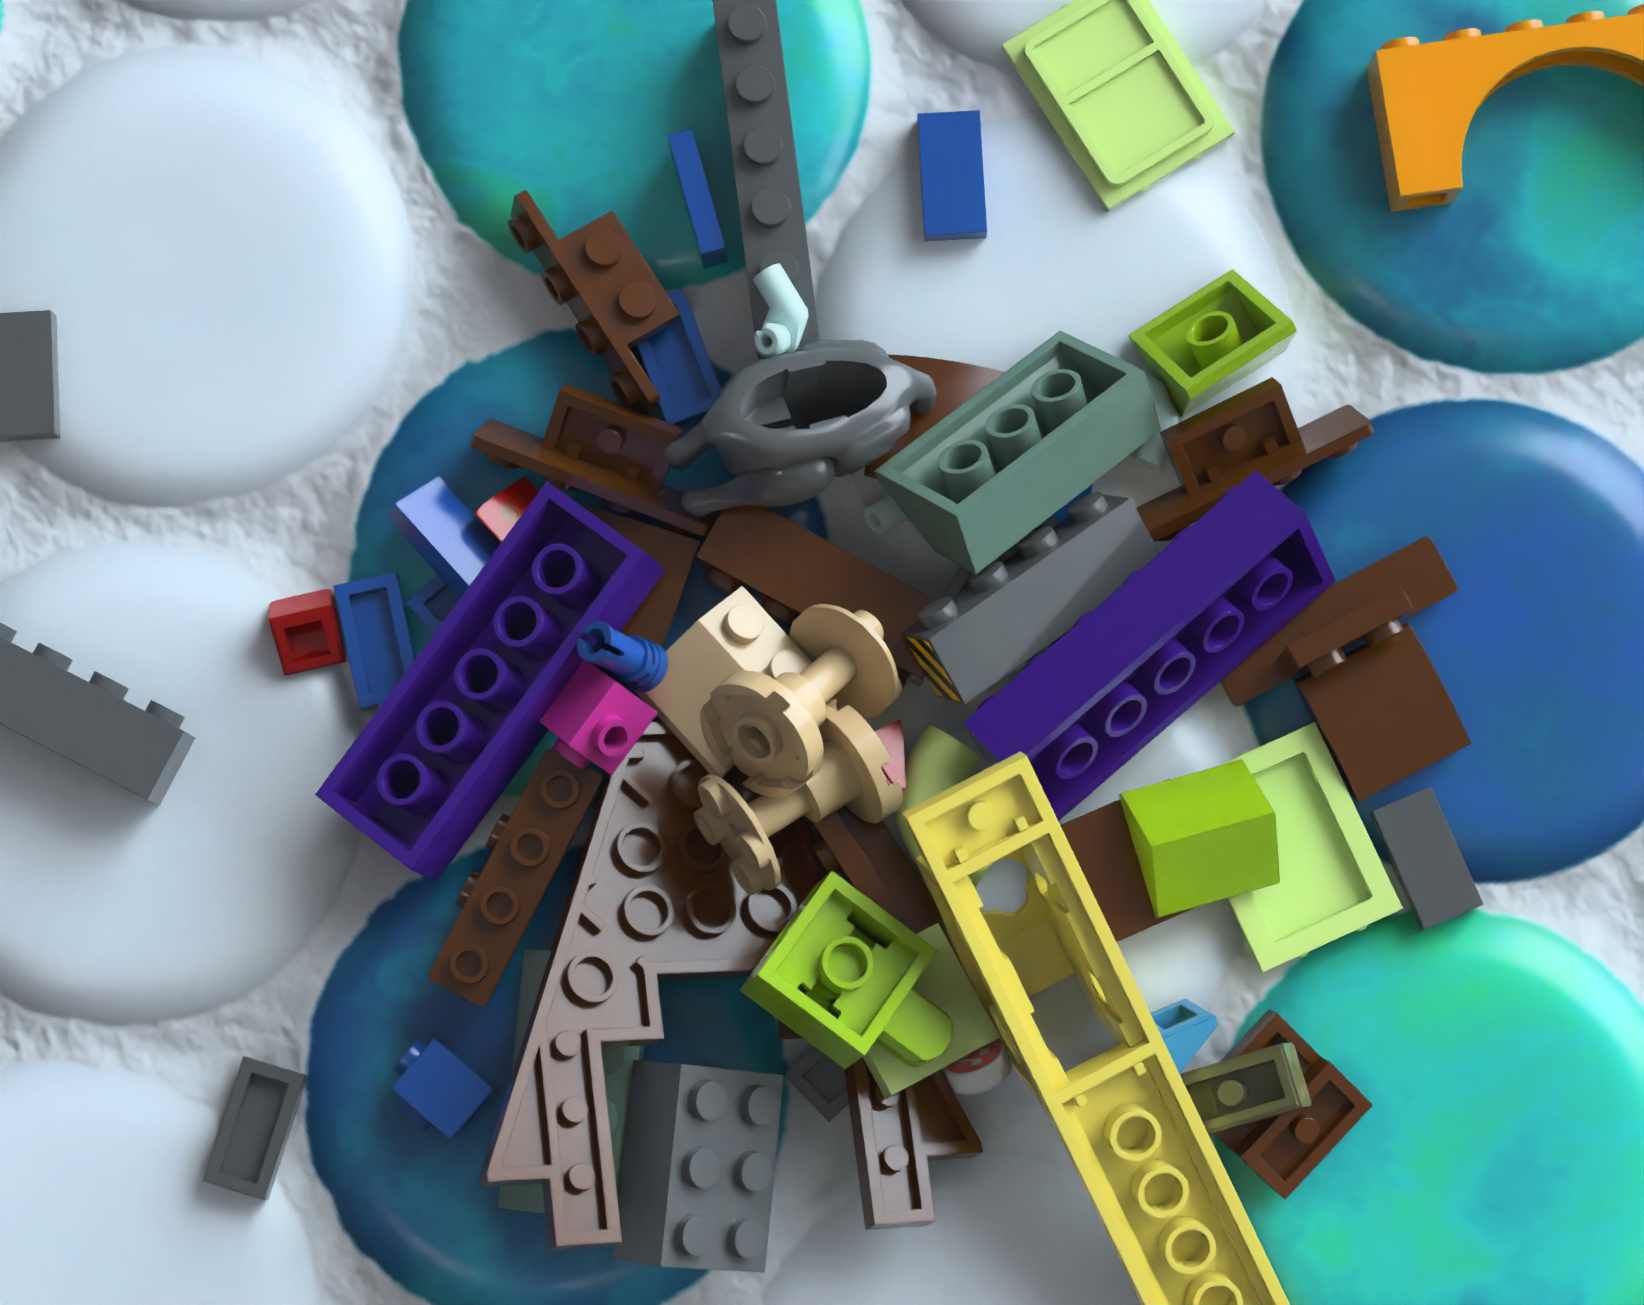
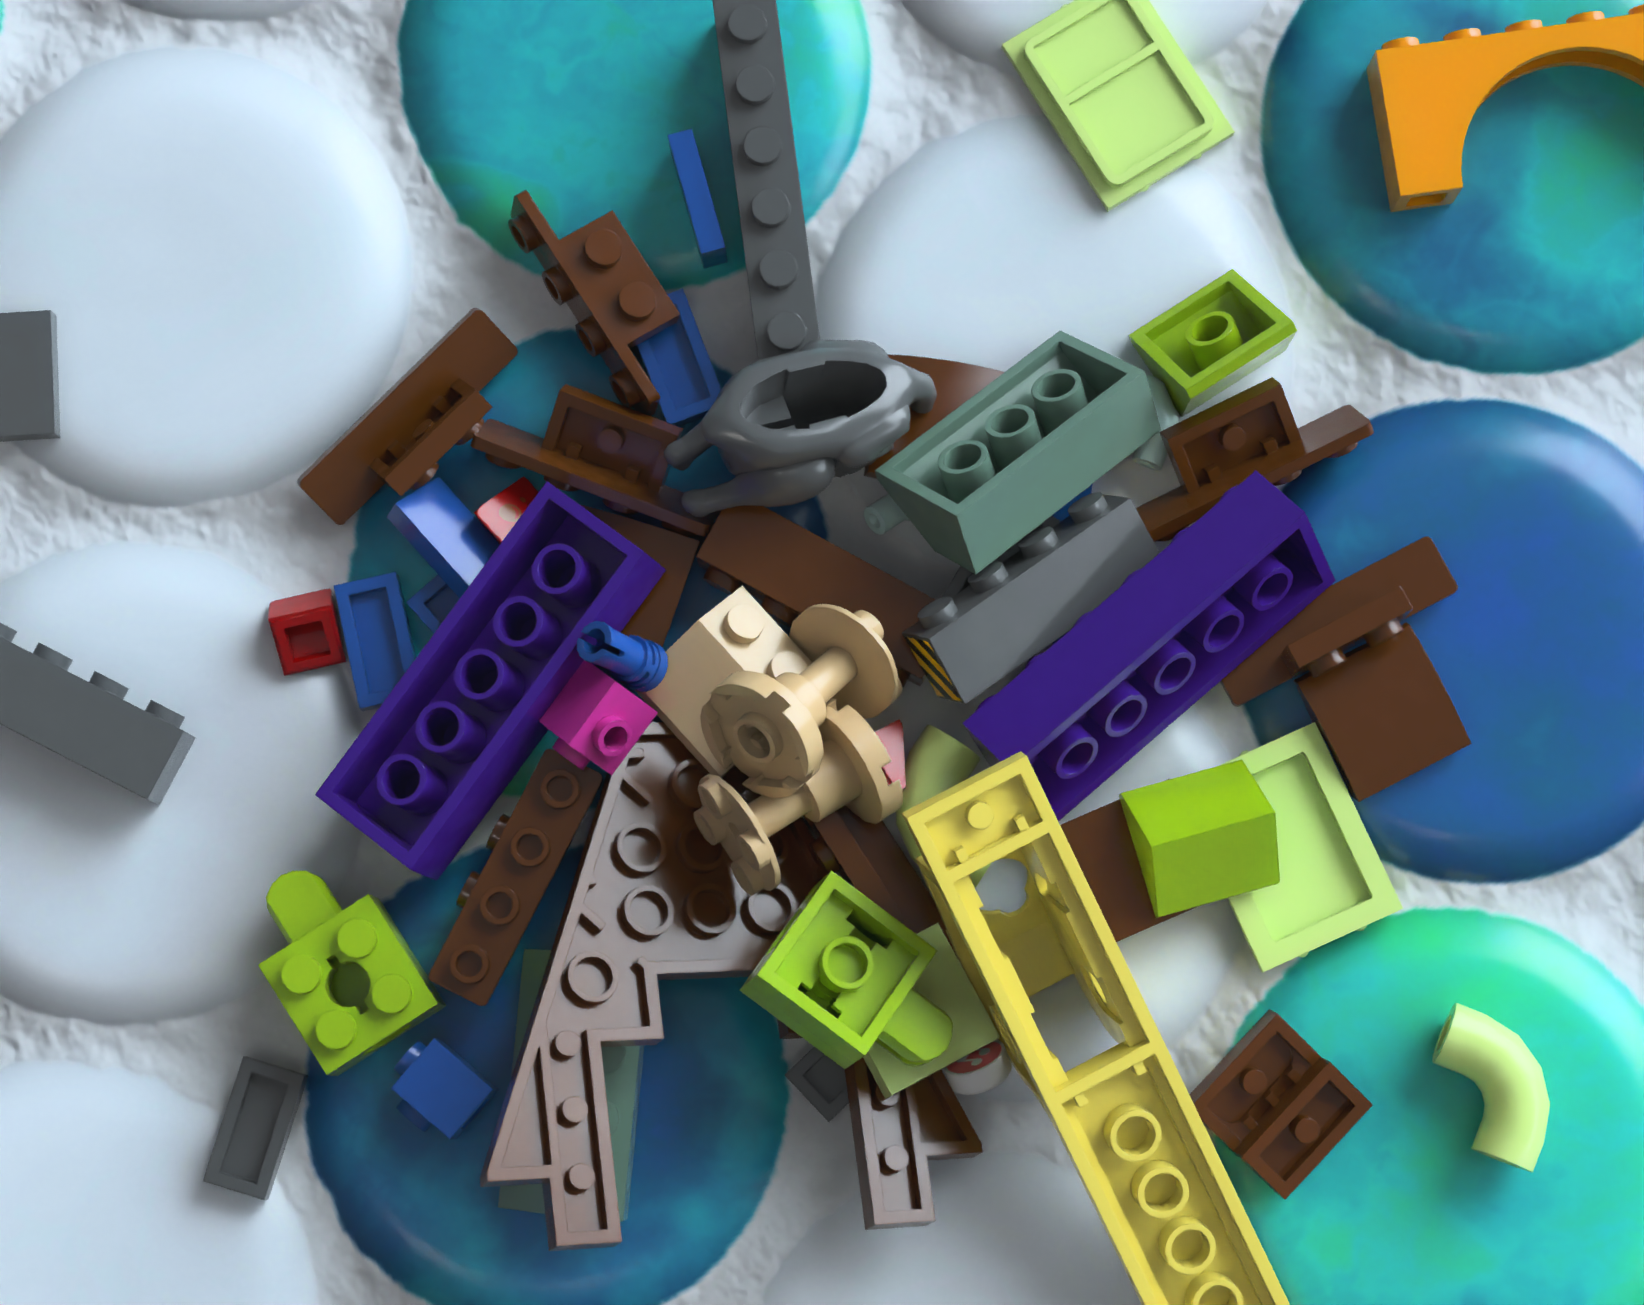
(344, 973): none -> lime brick
(412, 421): none -> reddish brown bracket
(698, 1166): dark grey brick -> none
(786, 313): light aqua arm -> none
(951, 175): blue tile -> none
(1184, 1029): dark azure slope -> none
(1248, 1088): olive slope -> none
(1426, 858): dark grey tile -> none
(1509, 1081): none -> yellowish green cylinder

